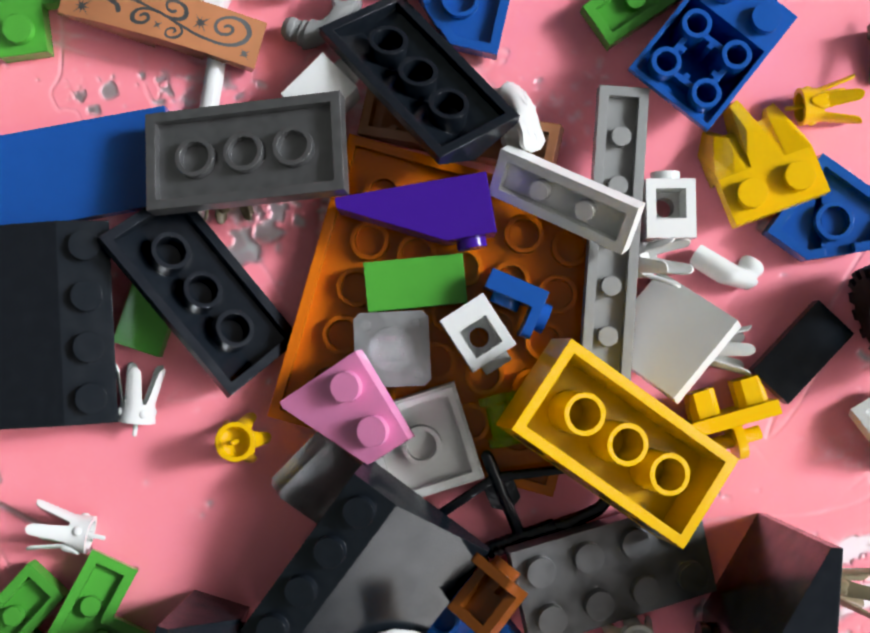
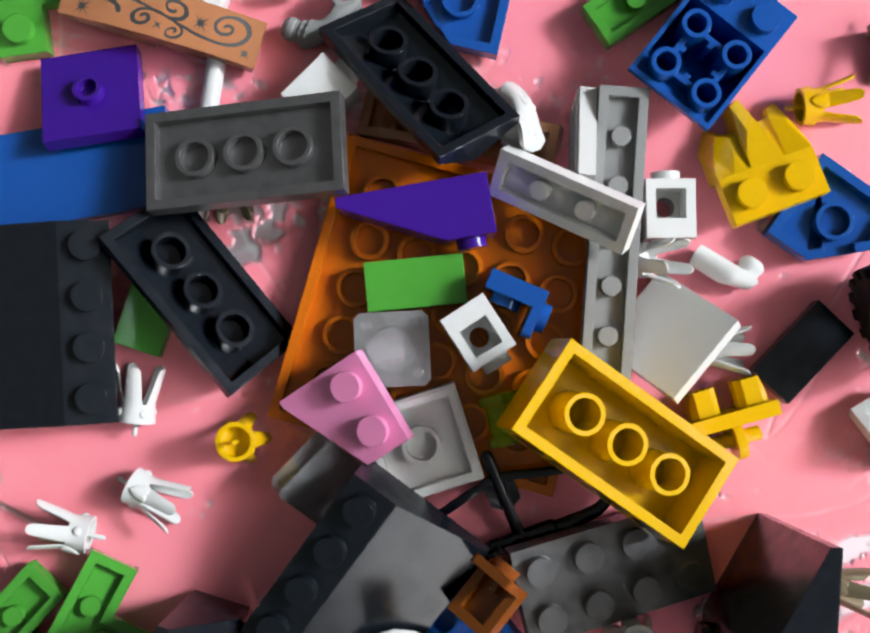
(92, 98): none -> dark purple plate
(141, 494): none -> white piece
(583, 132): none -> white tile

